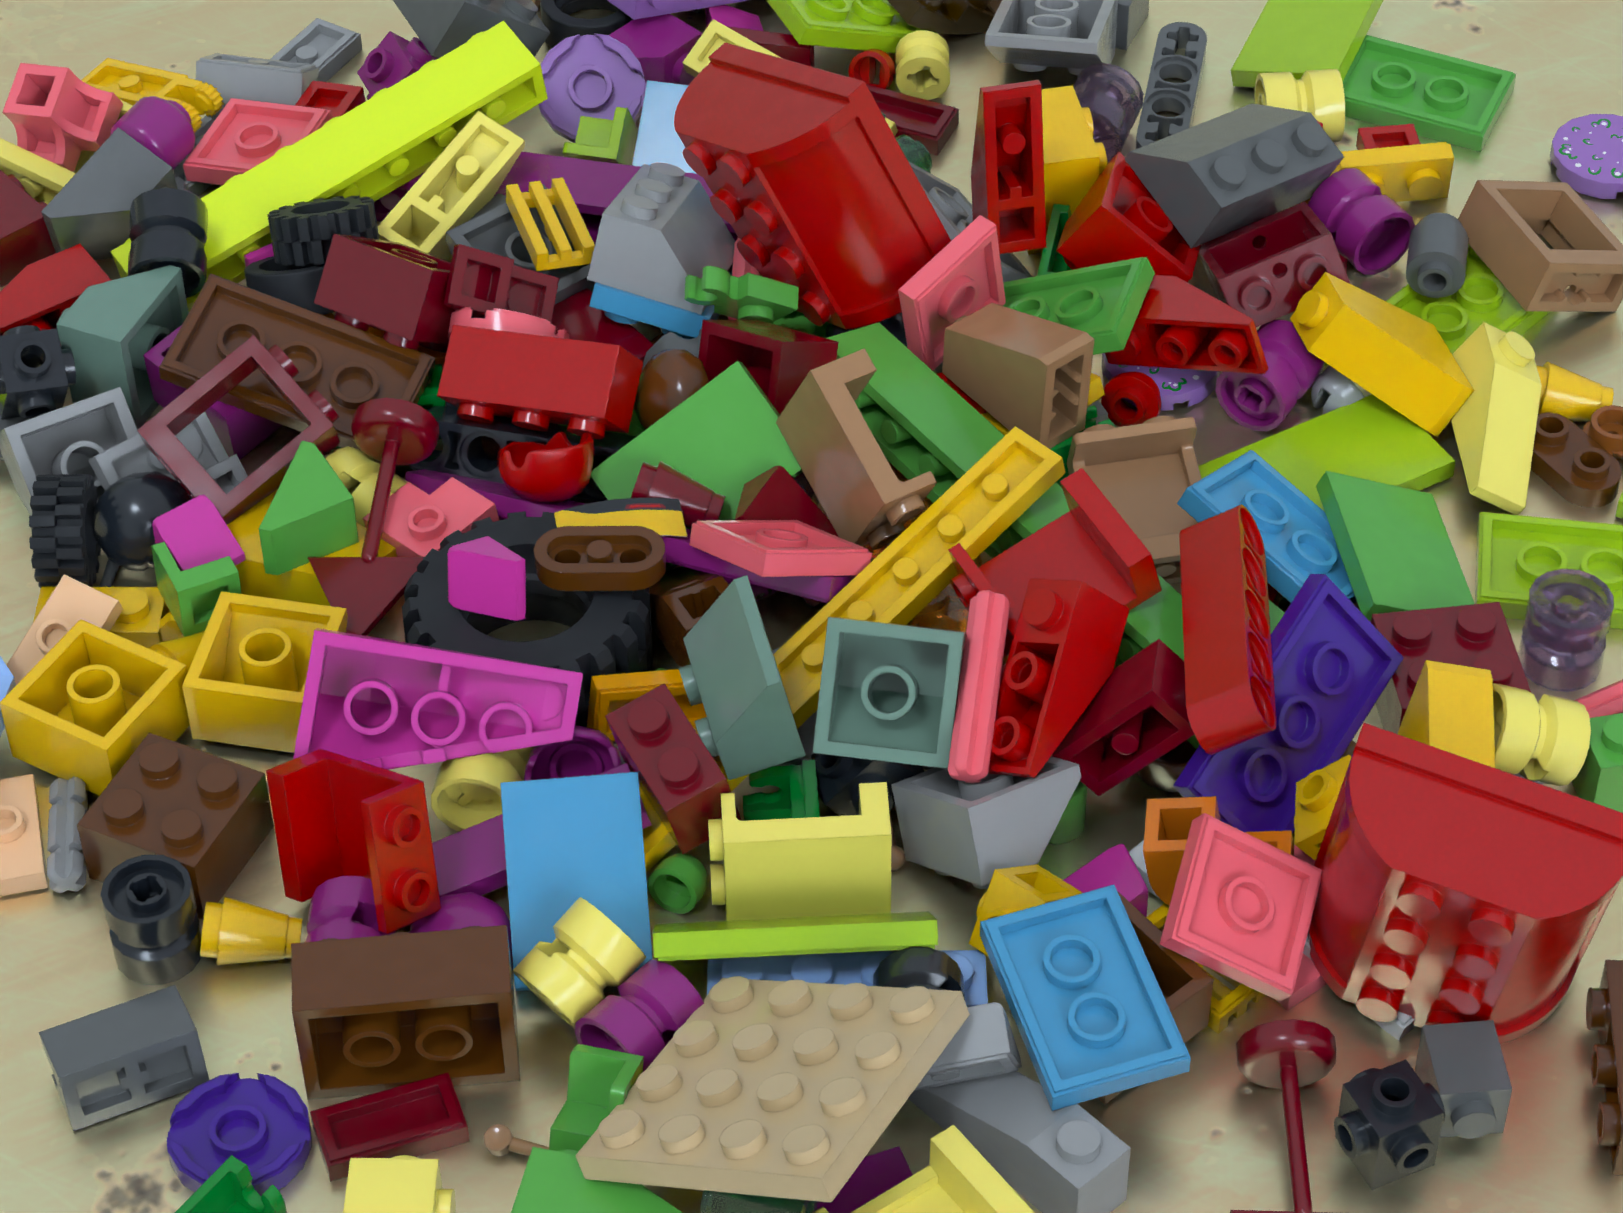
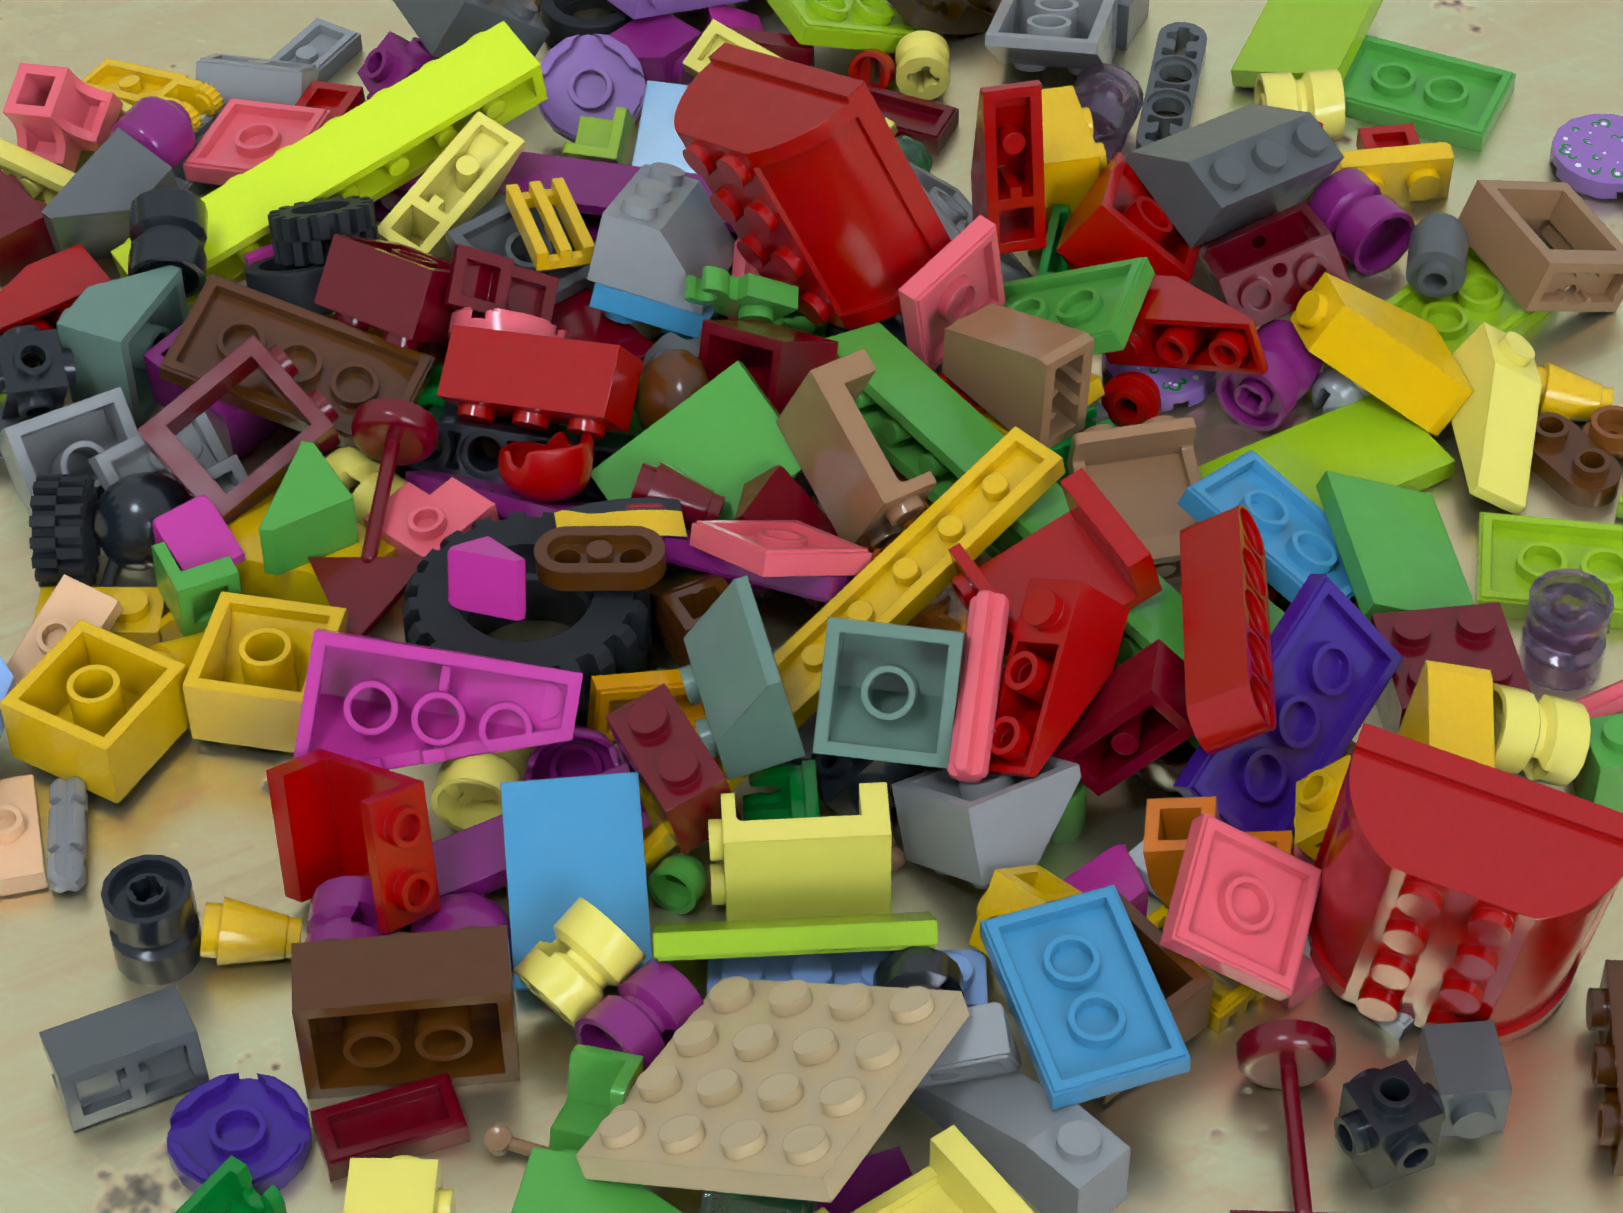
(179, 807): reddish brown brick -> none

